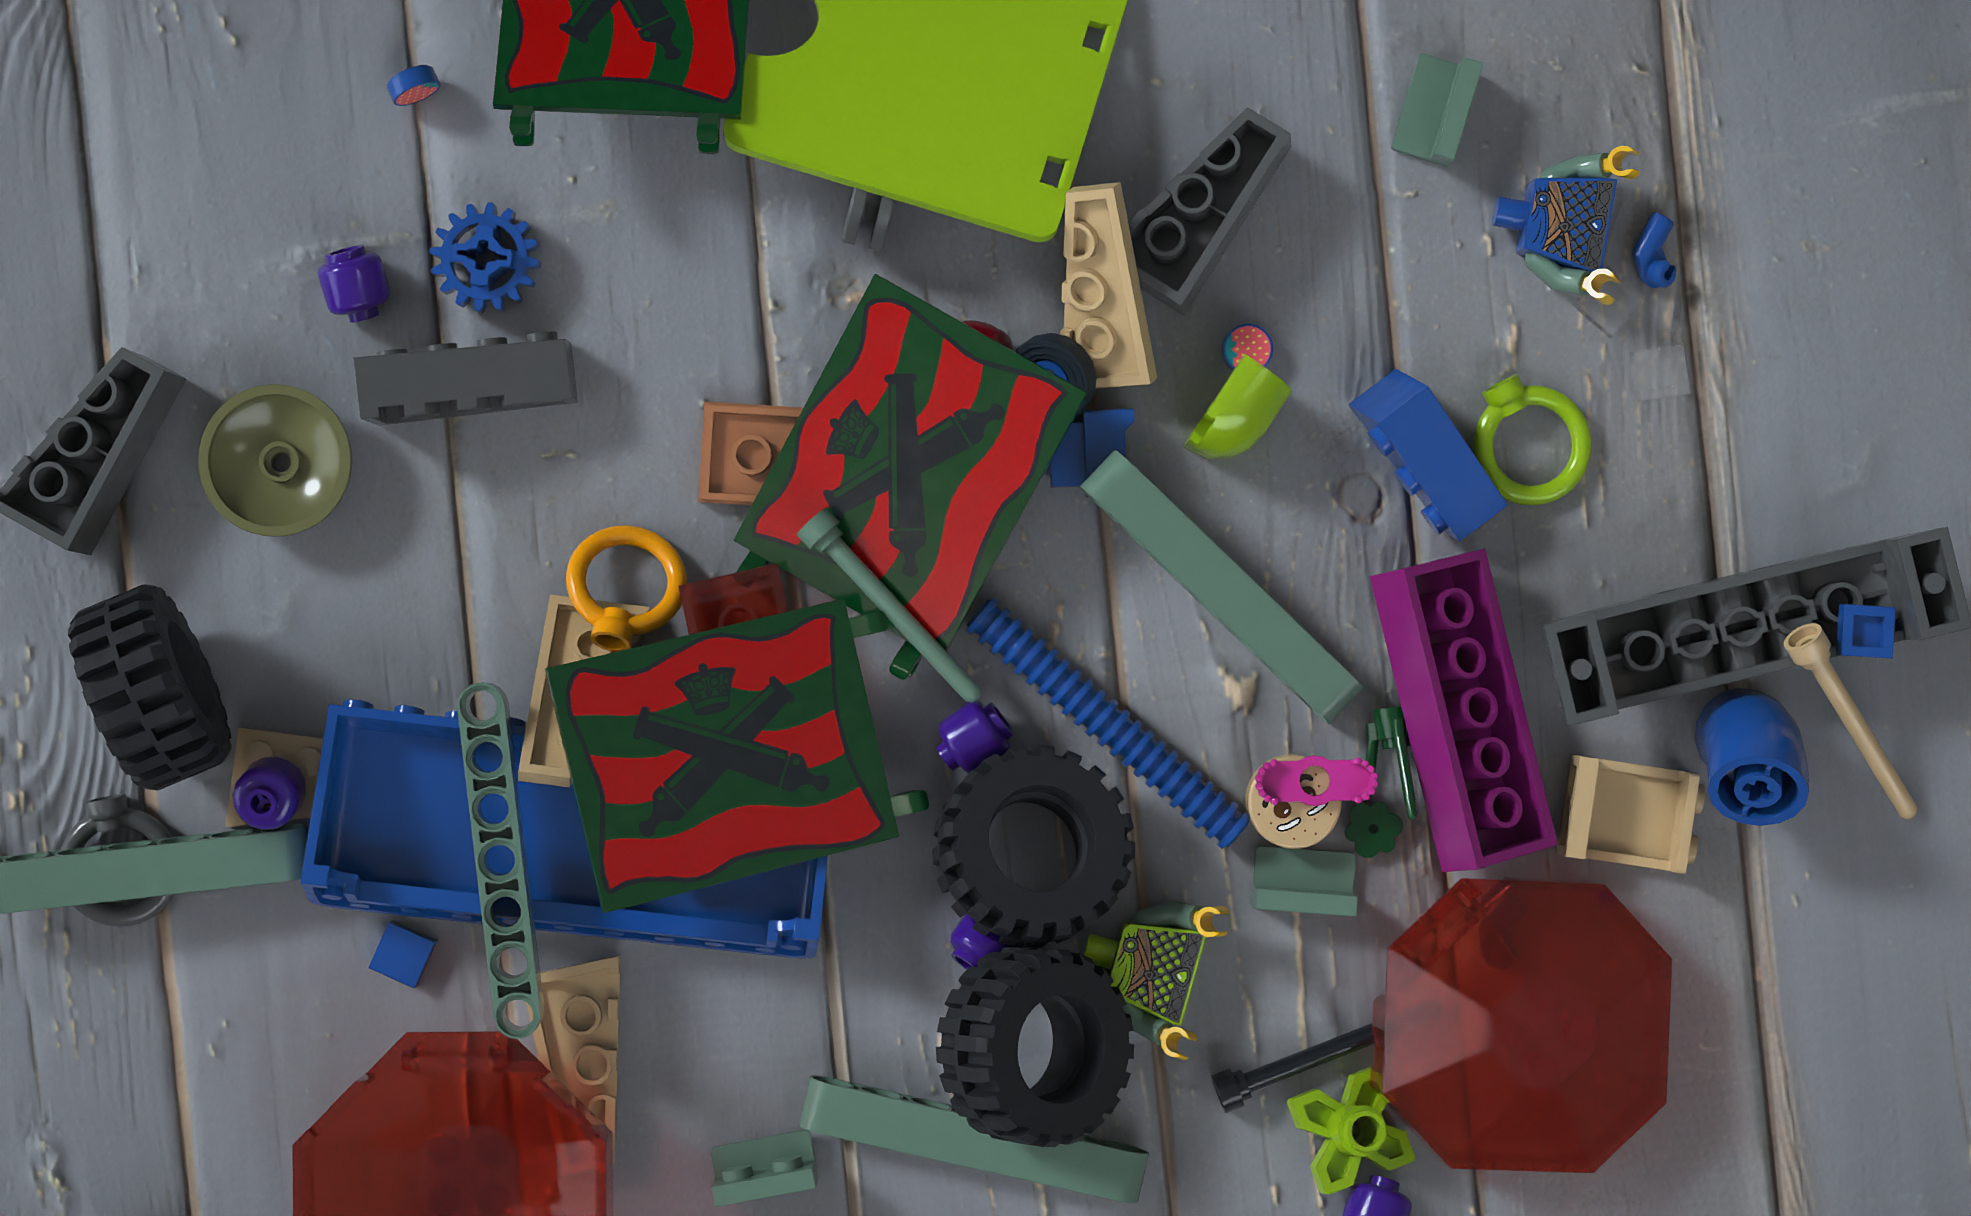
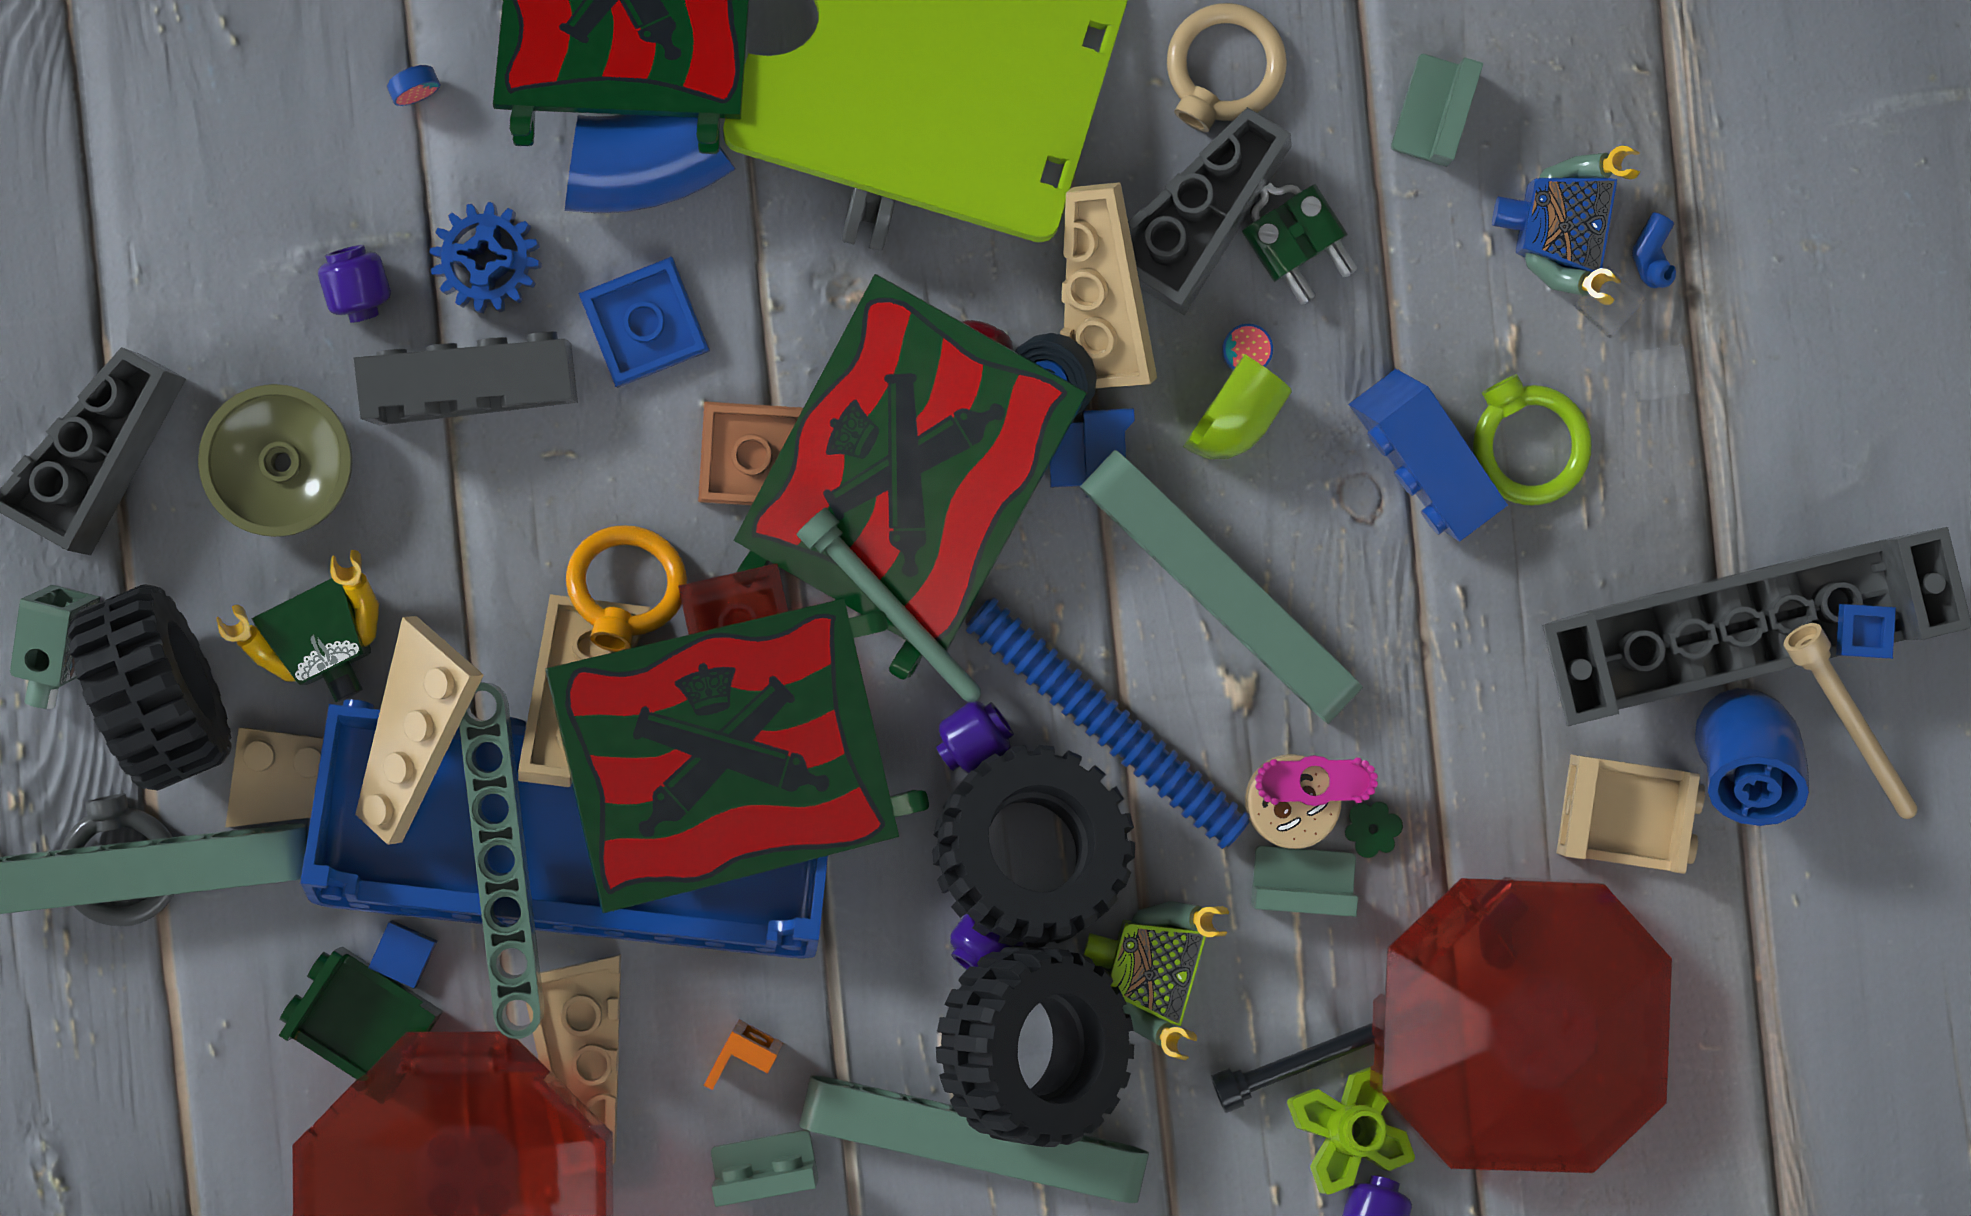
(43, 642): none -> sand green torso
(269, 793): dark purple head -> none
(314, 632): none -> torso
(354, 1013): none -> dark green panel
(417, 720): none -> tan wing
(638, 163): none -> blue brick
(644, 322): none -> blue tile
(748, 1045): none -> orange panel
(1198, 105): none -> tan piece
(1295, 235): none -> dark green piece
(1392, 730): dark green plant -> none
(1463, 711): magenta brick -> none

